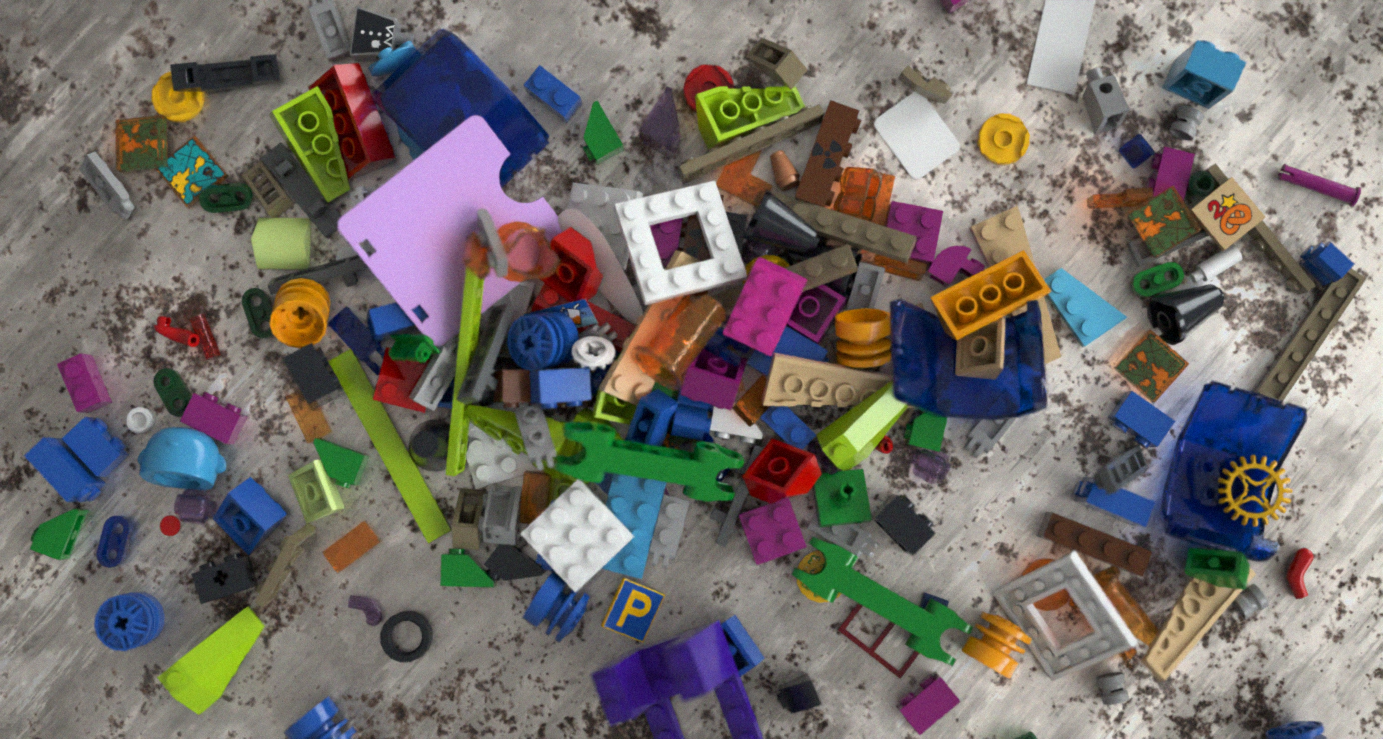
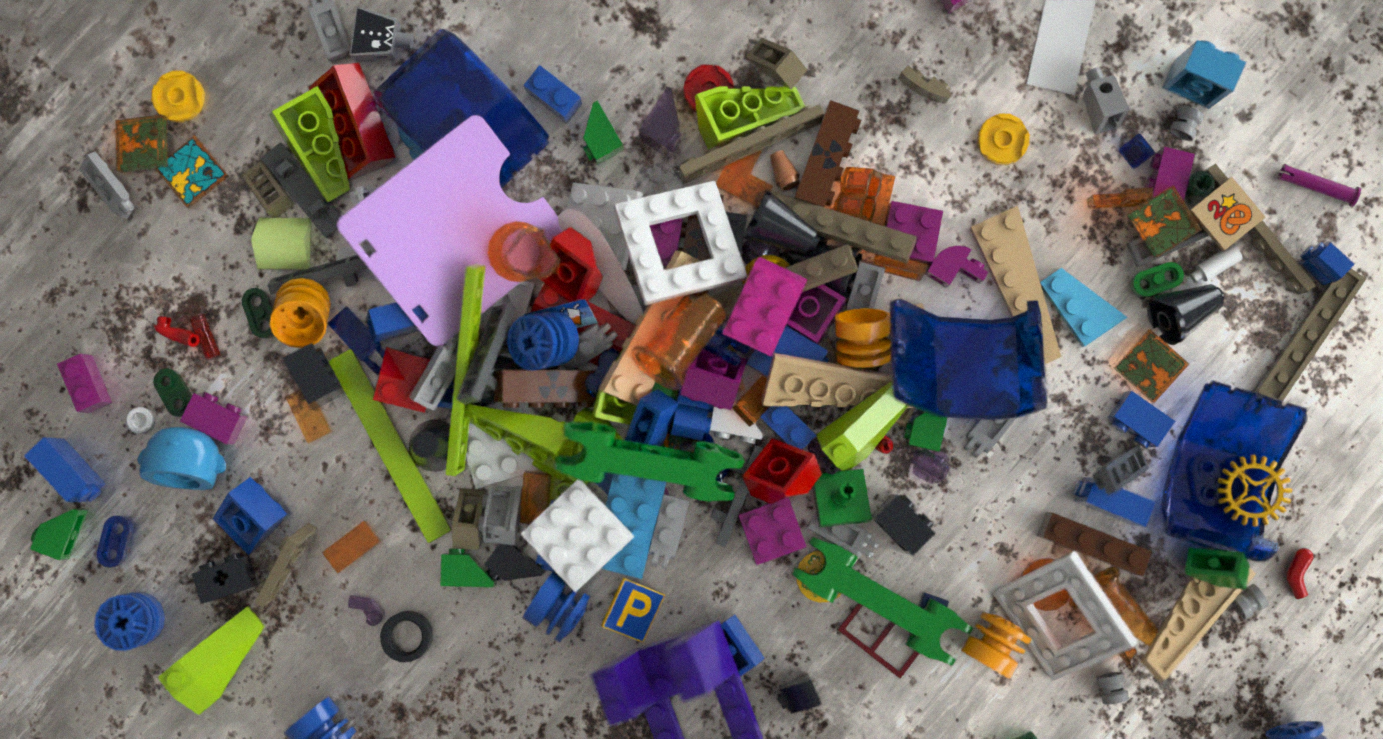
(96, 446): blue brick -> none
(170, 525): red sticker -> none
(195, 506): clear purple head -> none
(225, 75): black slope -> none
(227, 197): dark green plate -> none
(315, 491): yellowish green slope -> none
(341, 462): green slope -> none
(391, 59): dark azure dish -> none
(412, 347): green hinge -> none
(475, 257): clear orange tile -> none
(489, 238): light grey hinge -> none
(536, 435): light grey hinge -> none
(560, 385): brick -> none
(596, 345): white gear -> none
(917, 135): white sticker -> none
(927, 703): magenta brick -> none
(982, 352): tan slope -> none
(989, 295): light orange slope -> none

